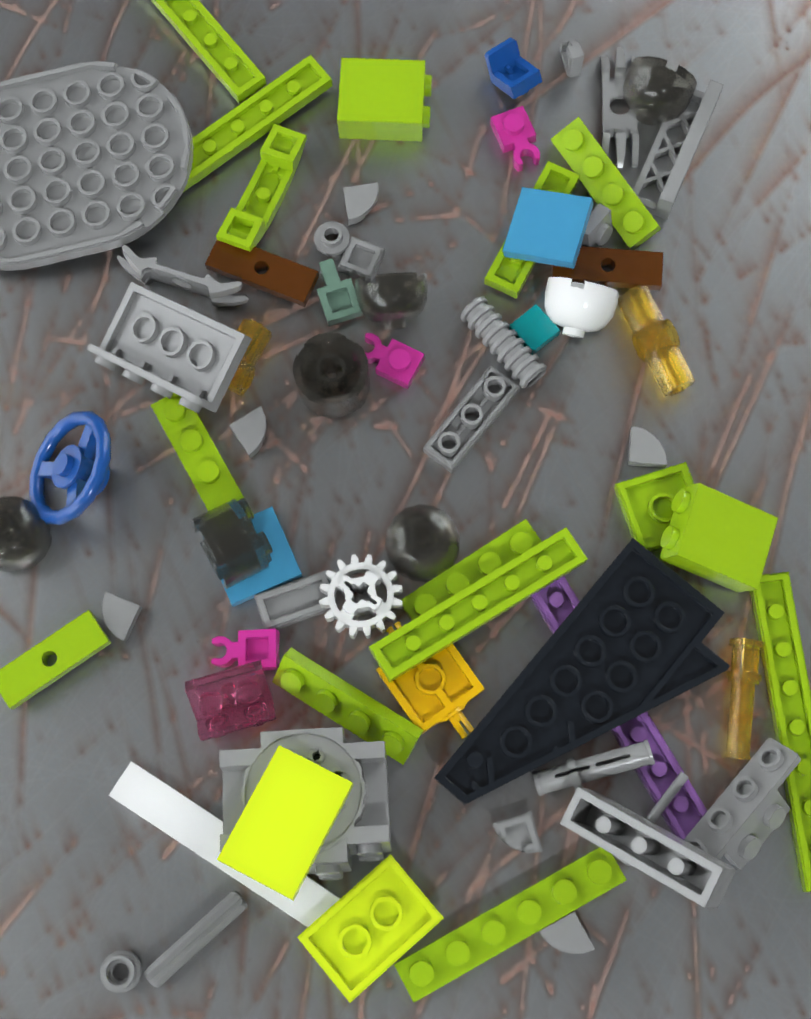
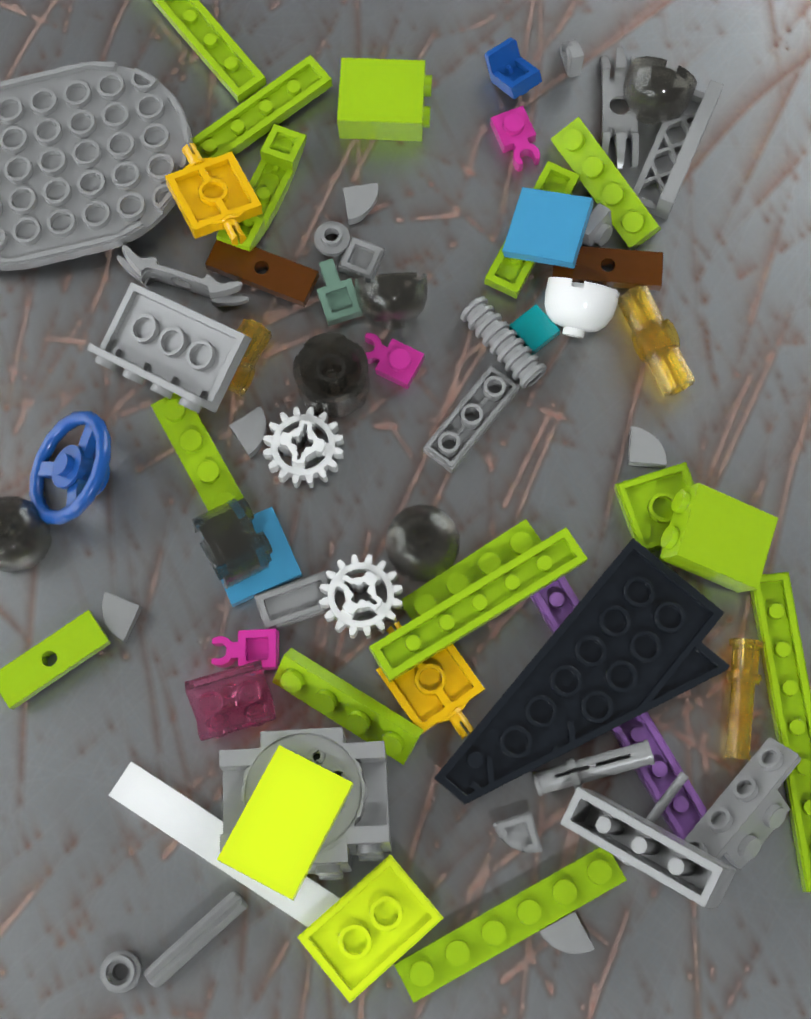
(213, 194): none -> yellow plate
(290, 442): none -> white gear

